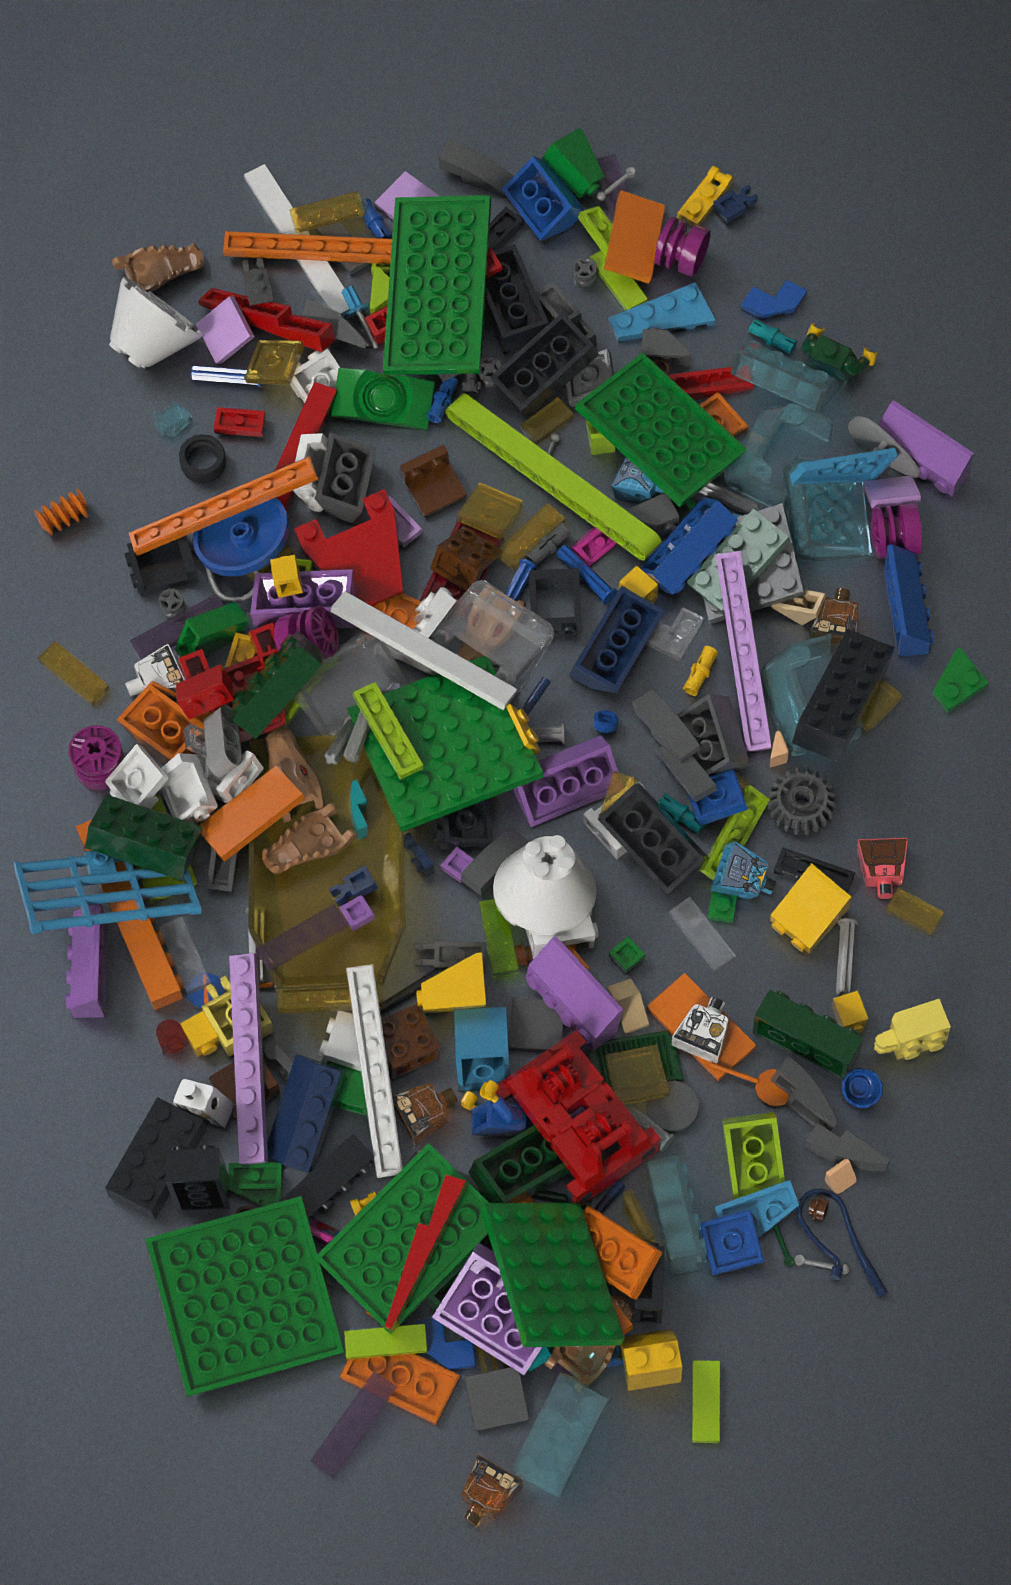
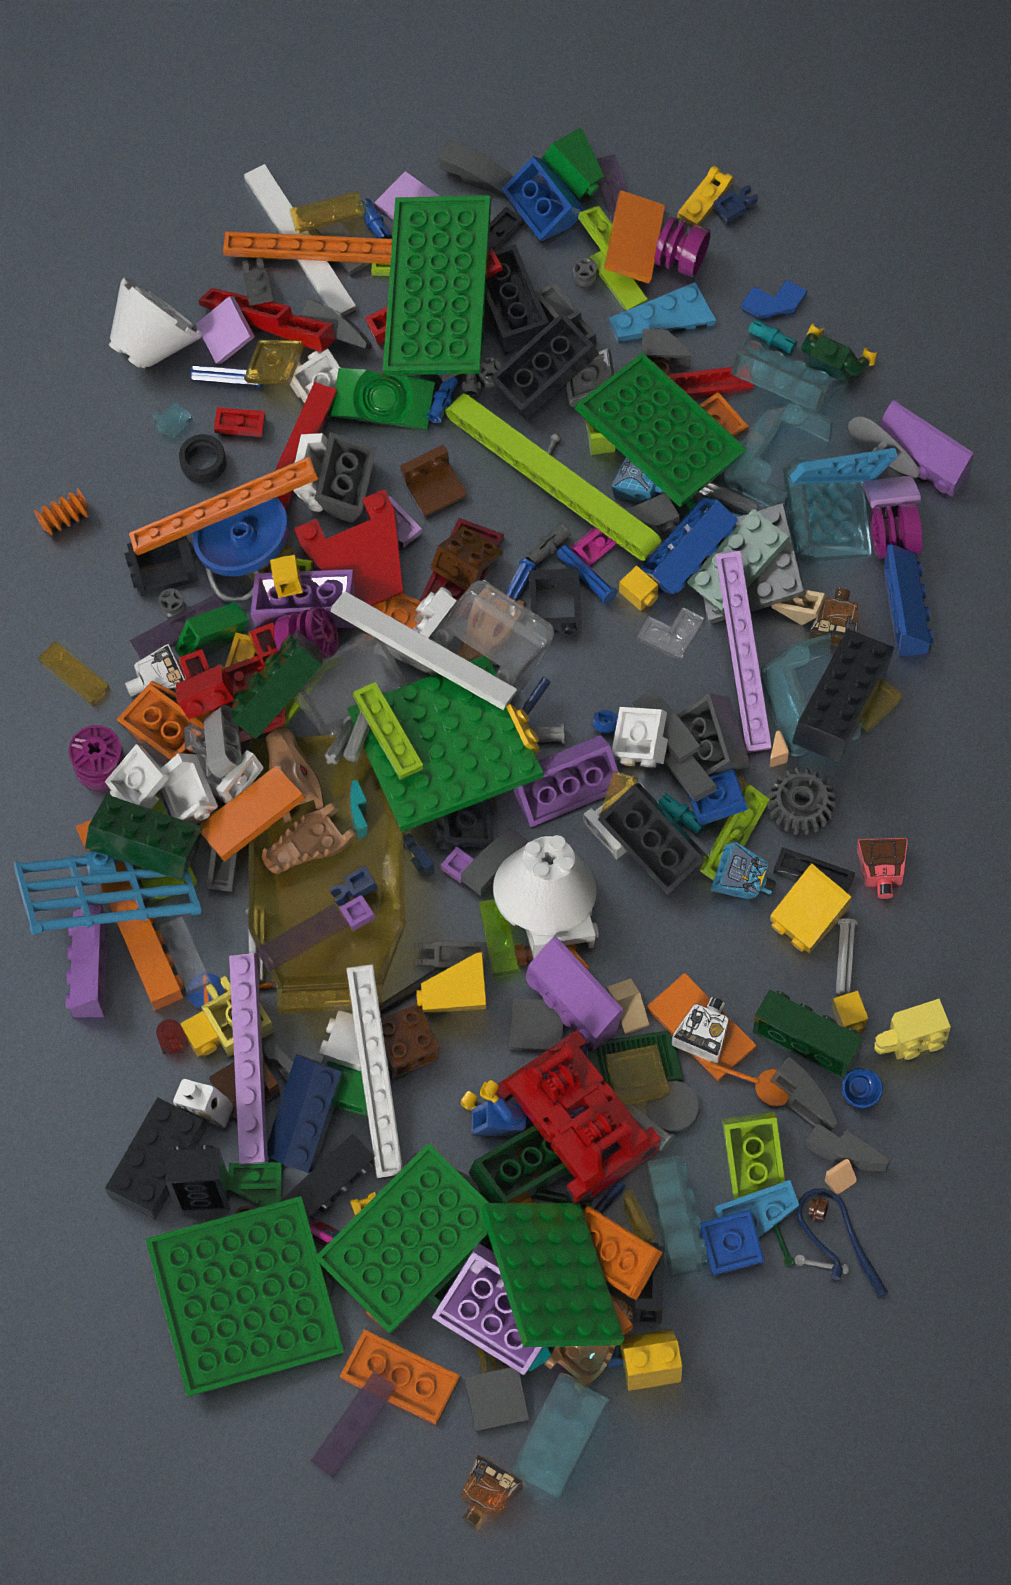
(157, 266): medium nougat animal -> none
(356, 309): dark azure piece -> none
(379, 290): lime slope -> none
(379, 1343): lime tile -> none
(423, 1110): clear orange torso -> none
(424, 1245): red slope -> none
(450, 1355): blue tile -> none
(481, 1046): dark azure slope -> none
(490, 510): clear yellow tile -> none
(529, 535): clear yellow plate -> none
(547, 421): clear yellow tile -> none
(616, 642): dark blue slope -> none
(627, 954): green plate -> none
(630, 172): light grey hinge -> none
(640, 737): none -> white plate
(700, 670): yellow pin -> none
(702, 935): clear tile -> none
(706, 1402): lime tile -> none
(722, 907): green plate -> none
(914, 911): clear yellow tile -> none
(958, 682): green wing -> none

